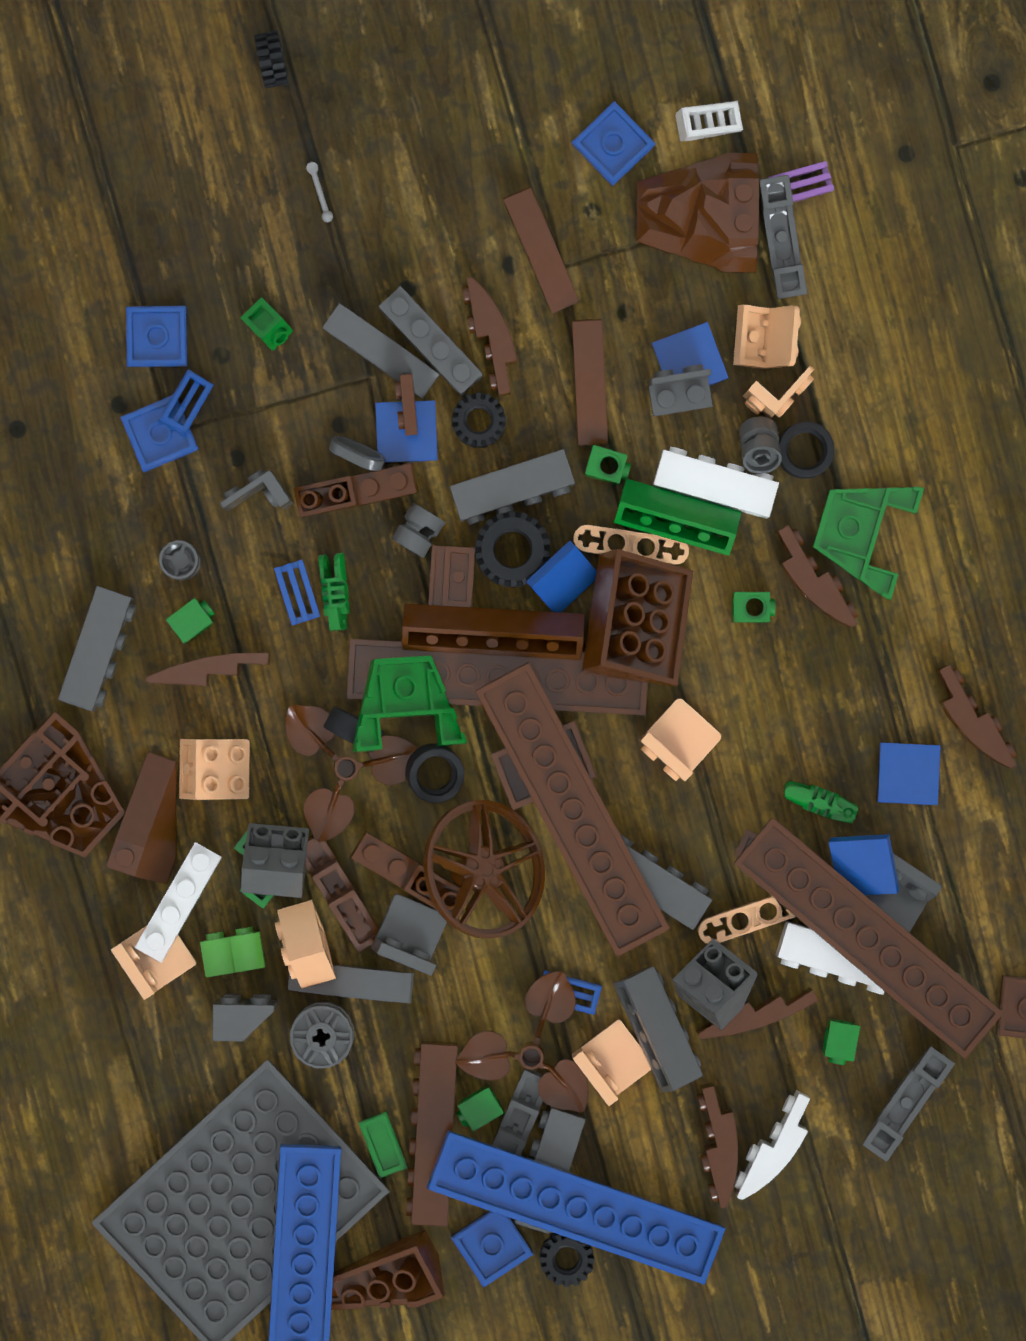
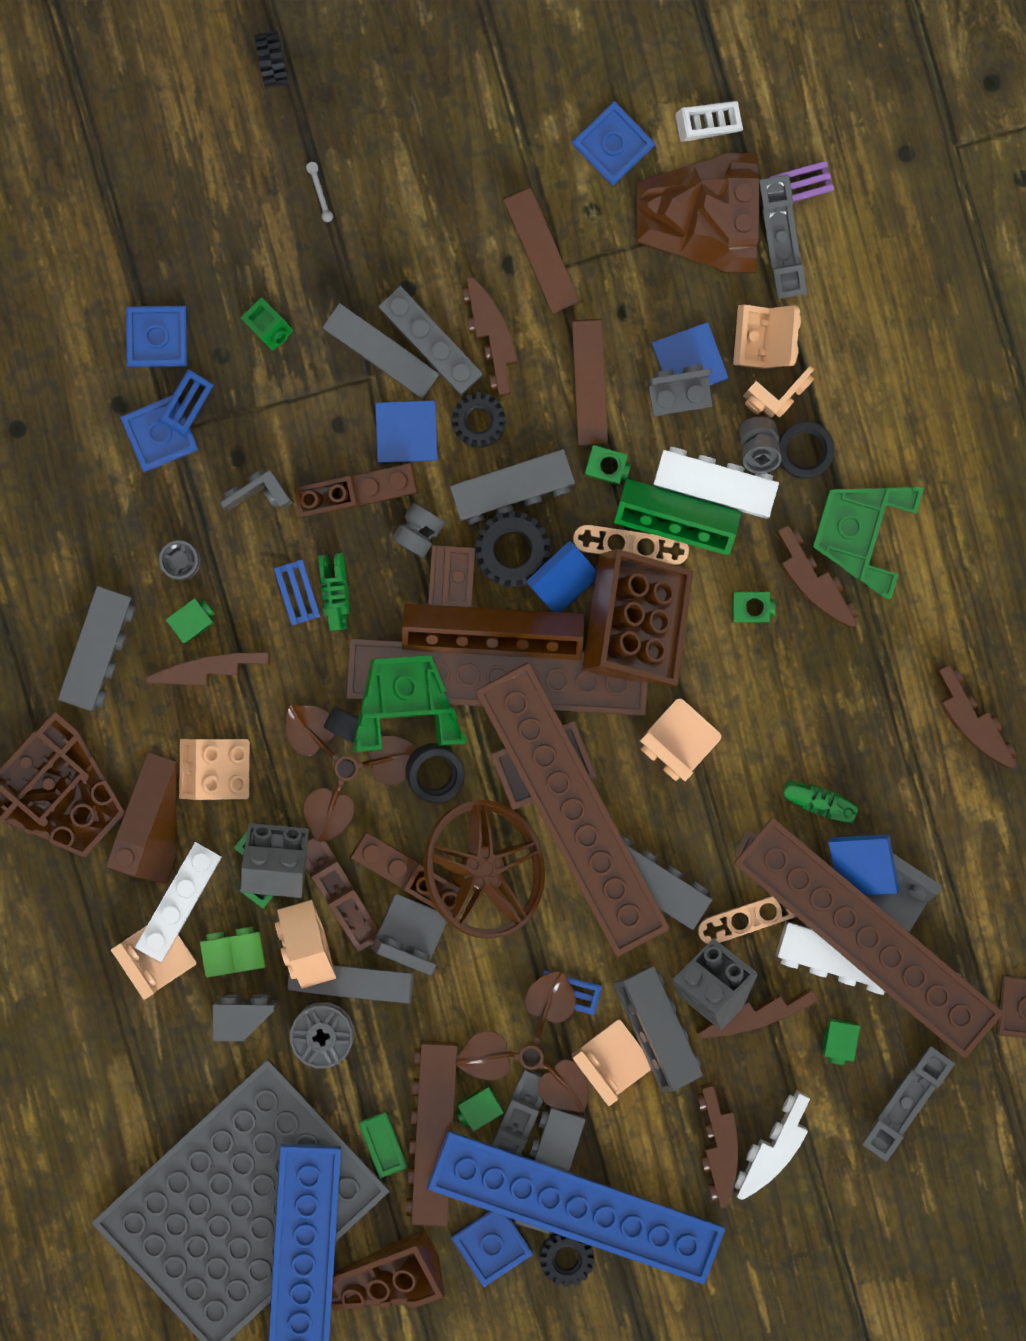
(357, 453): dark grey tile -> none
(407, 418): reddish brown plate -> none
(908, 773): blue tile -> none

